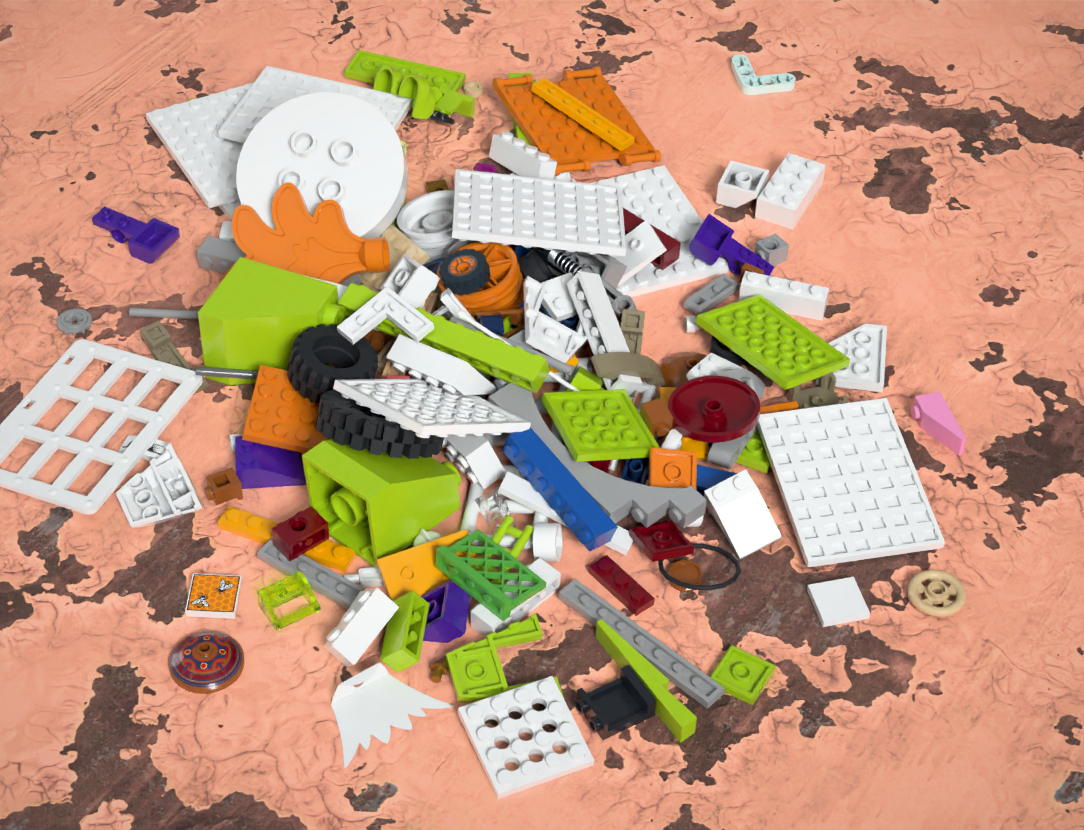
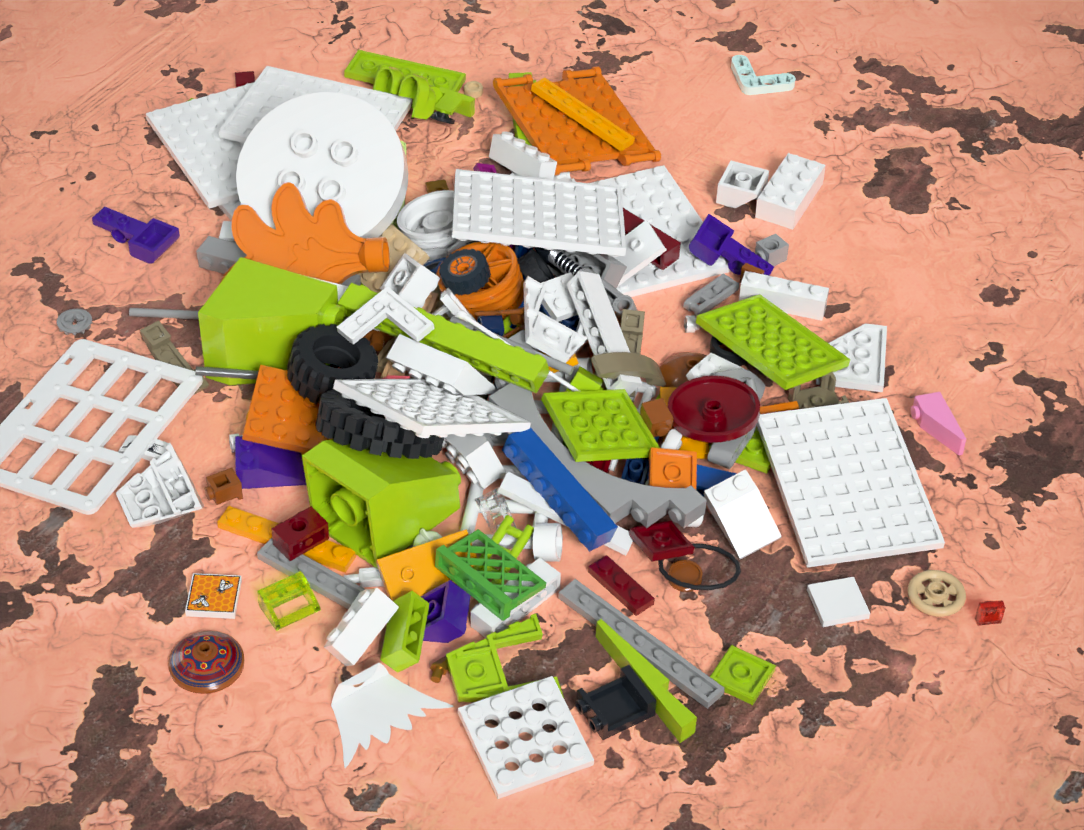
(244, 78): none -> dark red tile
(990, 612): none -> clear red plate

